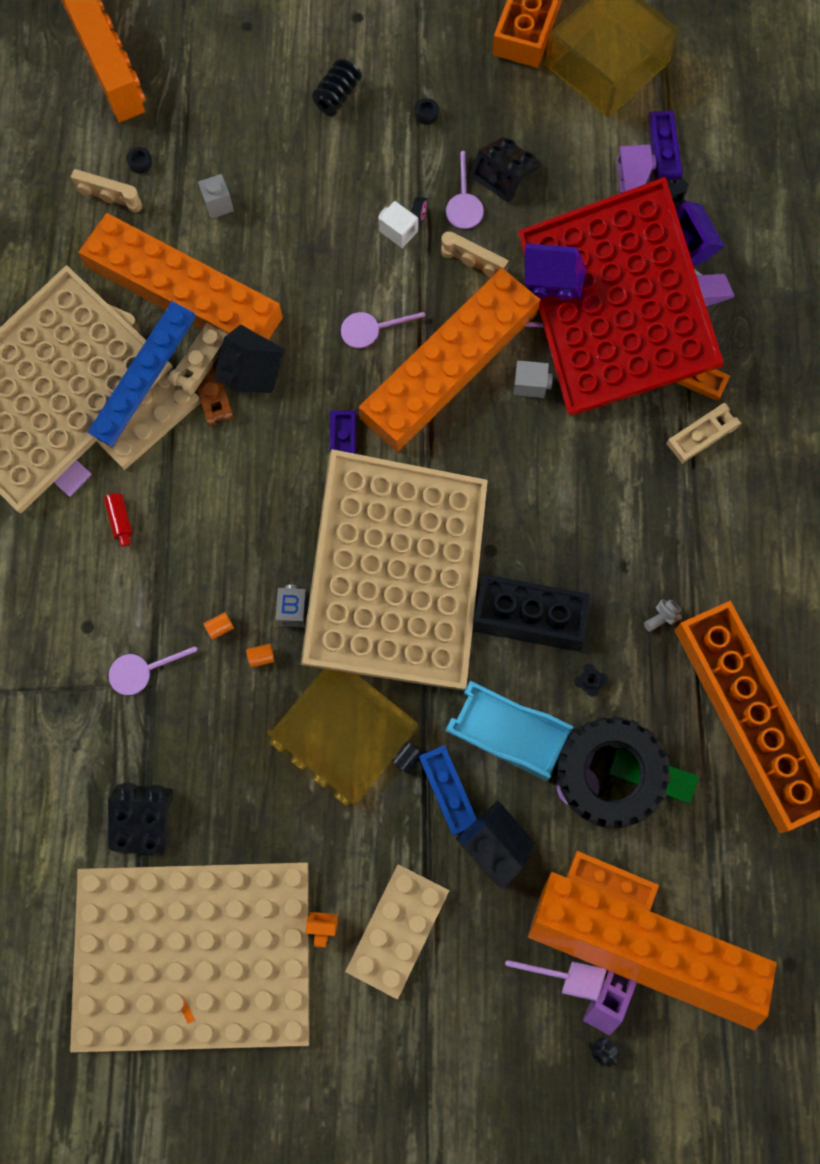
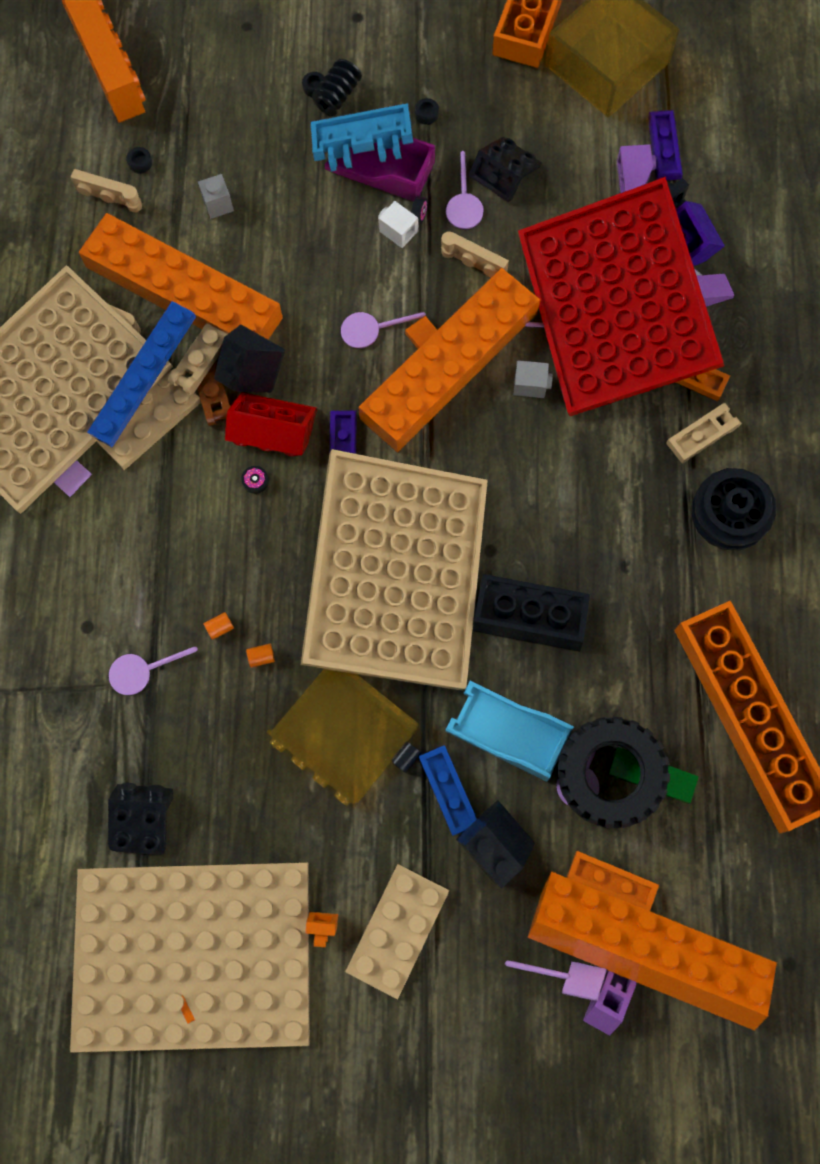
(118, 518): red cylinder -> none
(255, 479): none -> tile
(270, 424): none -> red slope
(291, 606): light grey brick -> none
(311, 81): none -> black tile
(360, 133): none -> dark azure hinge
(400, 176): none -> magenta piece
(420, 331): none -> orange tile
(554, 271): dark purple slope -> none
(583, 680): black plate -> none
(604, 1052): black plate -> none
(668, 612): light grey plate -> none
(746, 491): none -> black wheel

